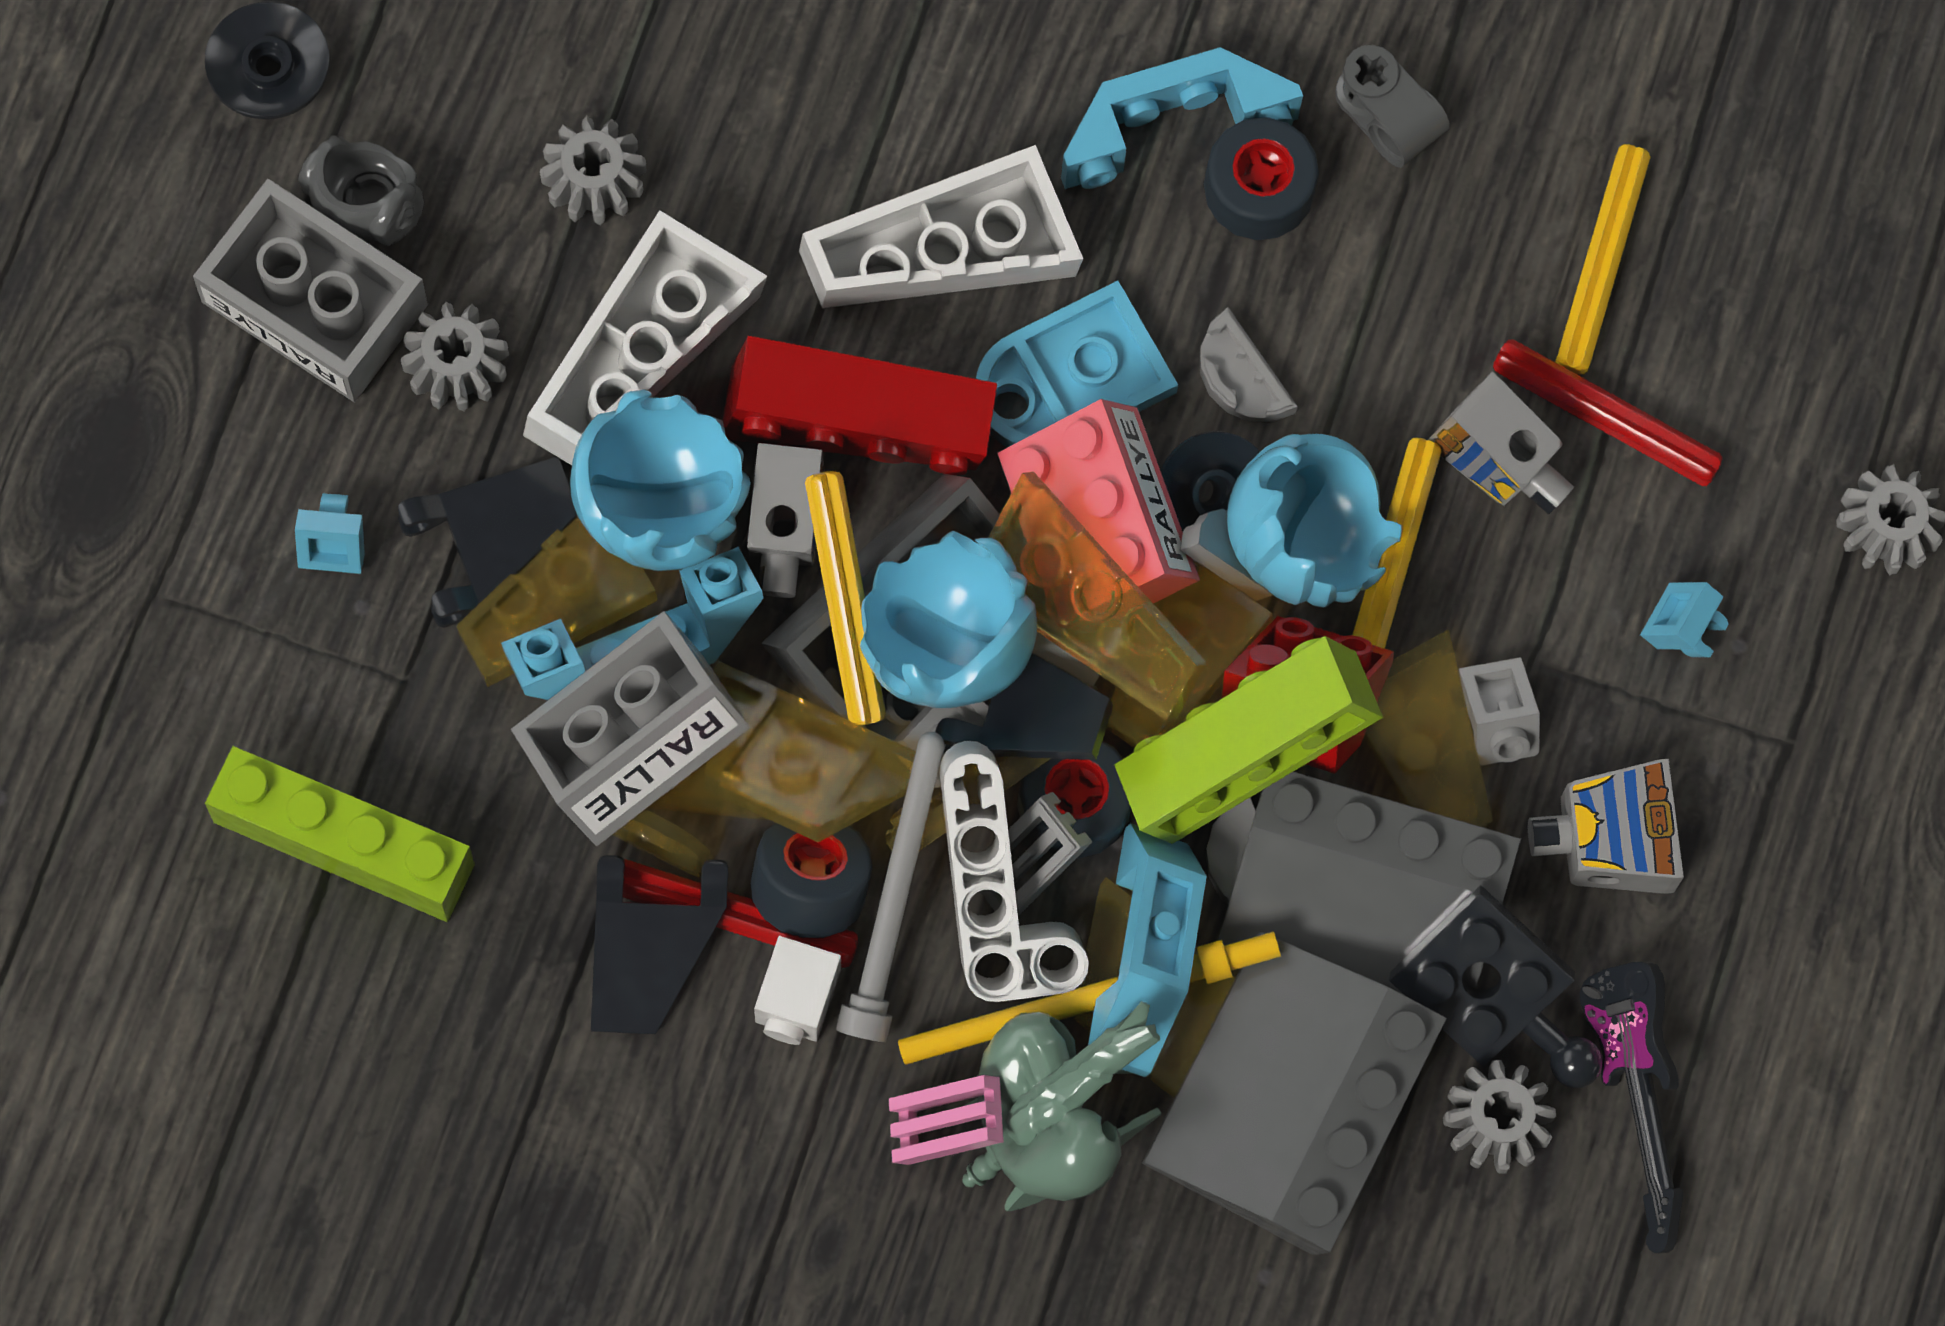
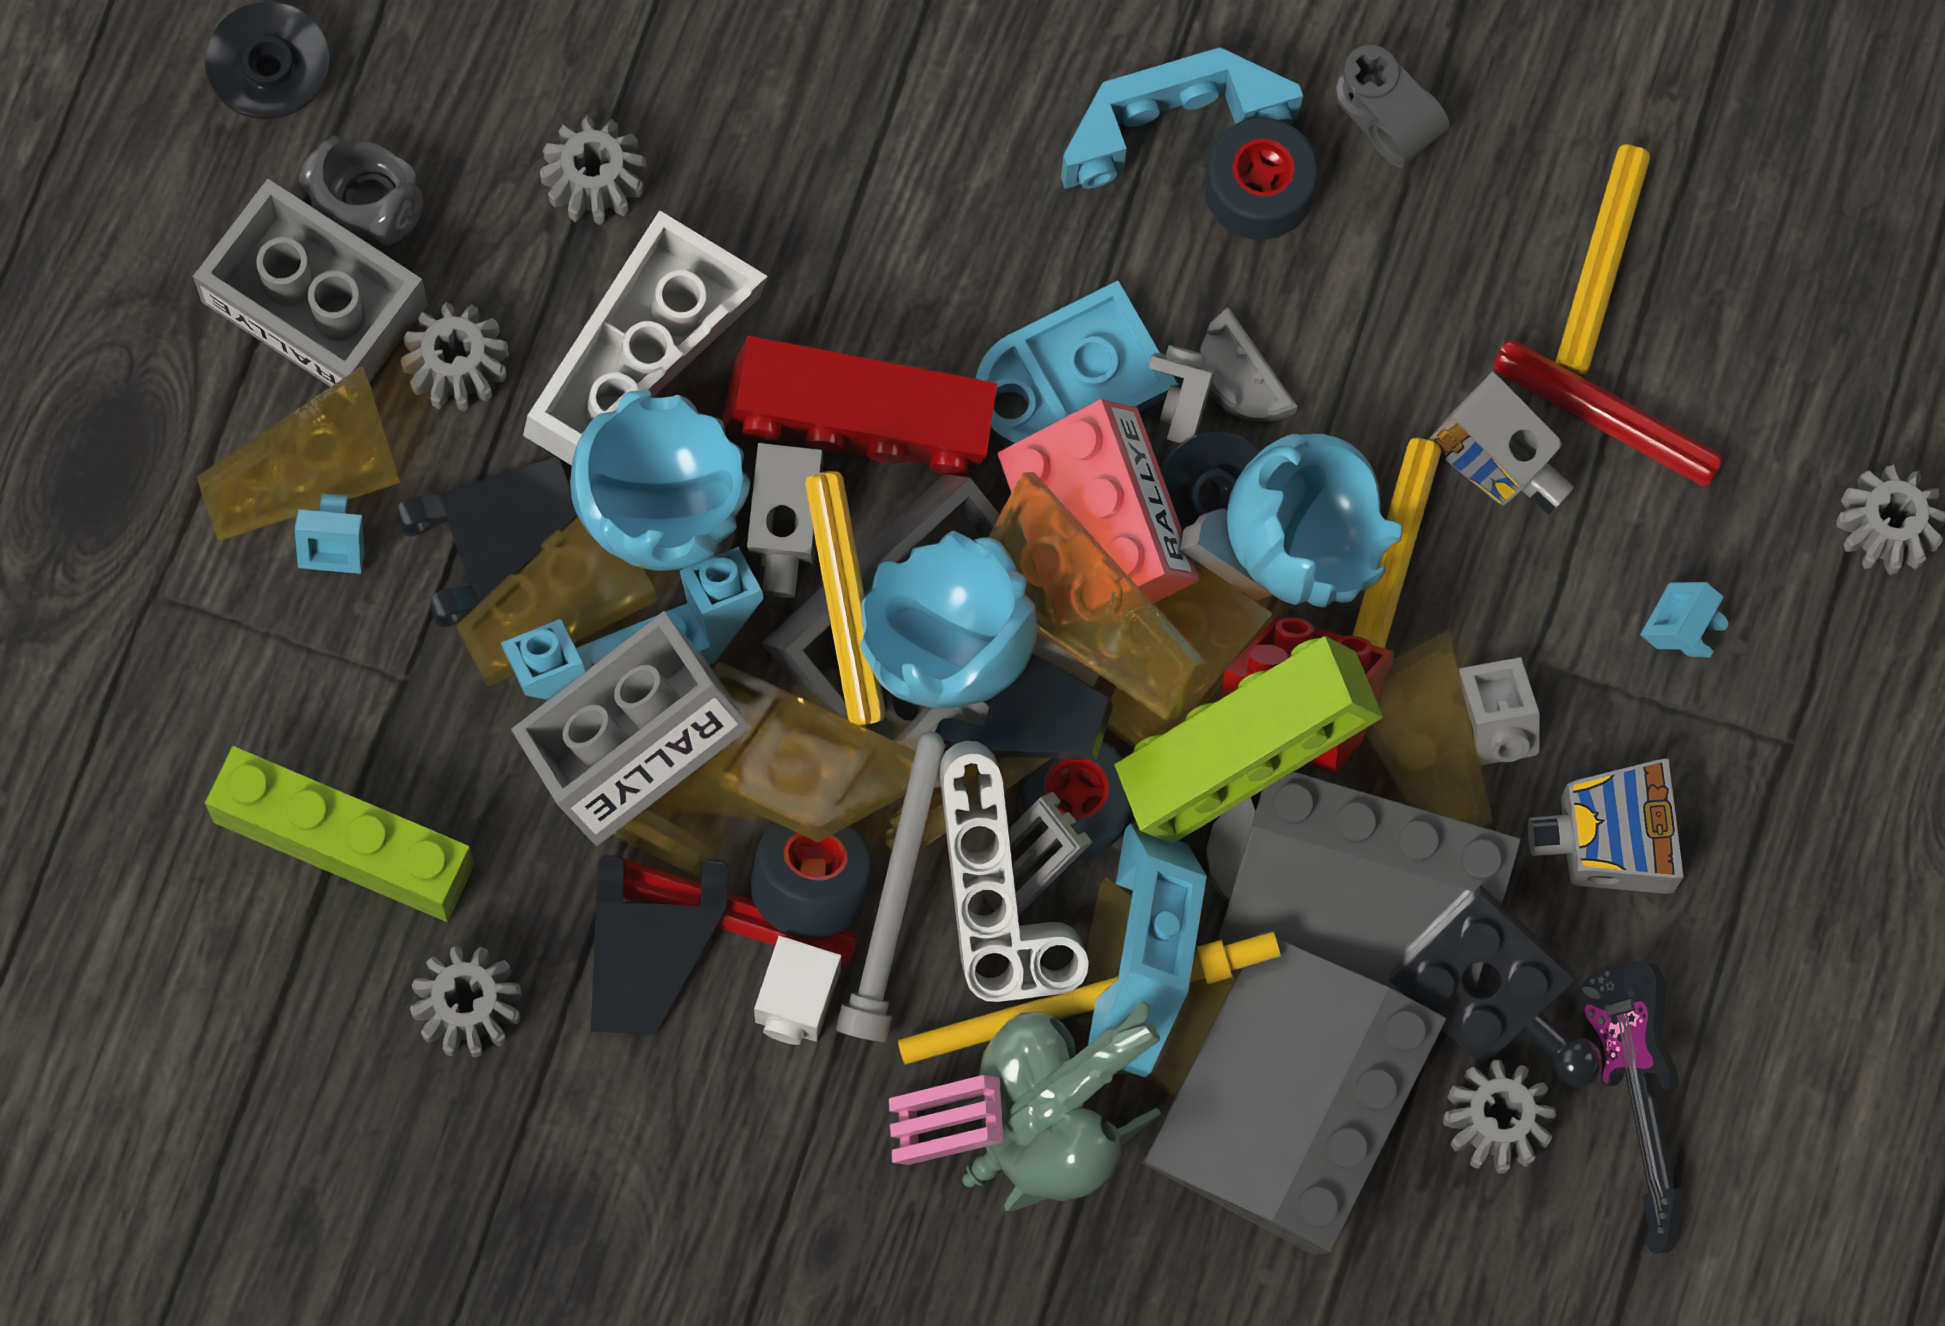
(320, 448): none -> clear yellow wing
(445, 993): none -> light grey gear
(951, 236): white wedge -> none
(1185, 404): none -> light grey bracket

